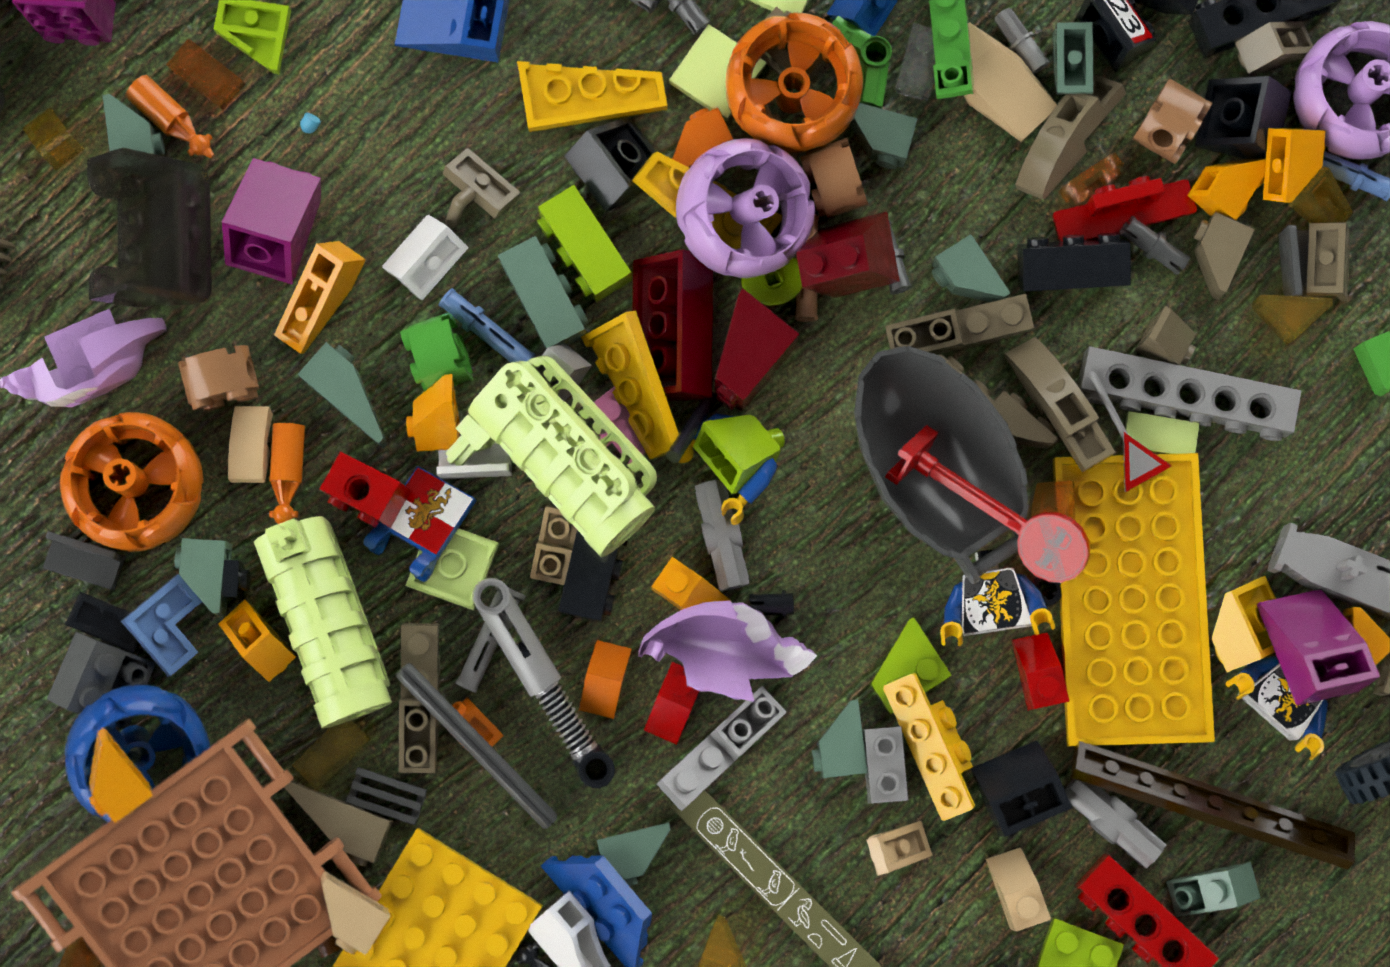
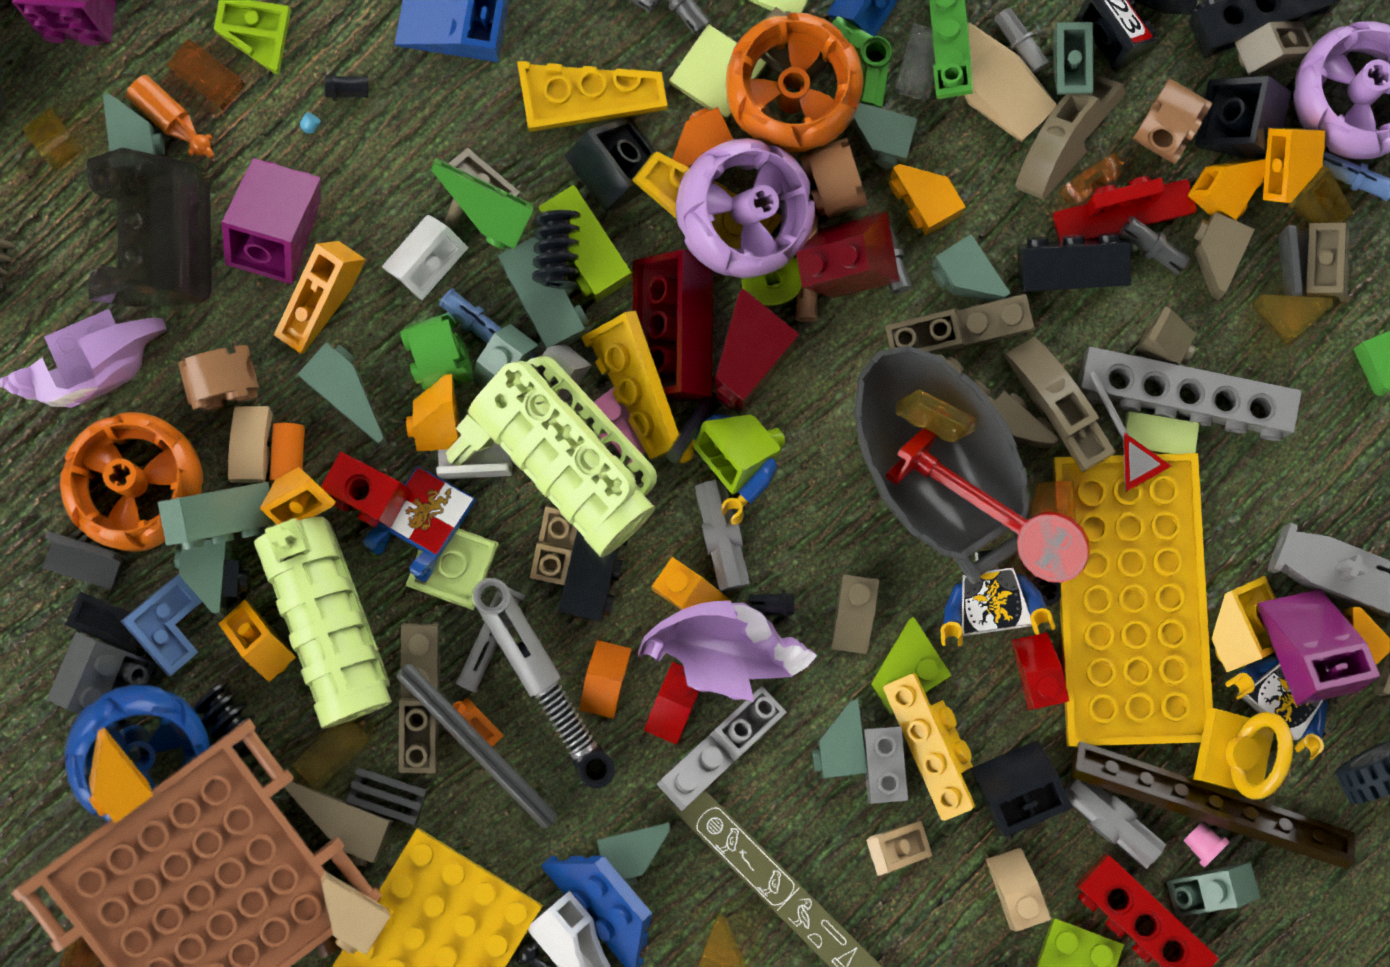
(214, 515): none -> sand green brick
(225, 714): none -> black piece
(295, 497): none -> light orange slope
(346, 86): none -> black pin
(491, 209): none -> bright green slope
(504, 347): none -> sand green slope
(554, 248): none -> black piece
(854, 614): none -> dark tan slope
(928, 196): none -> light orange slope
(936, 416): none -> clear yellow plate
(1205, 843): none -> bright pink piece
(1238, 749): none -> yellow tile

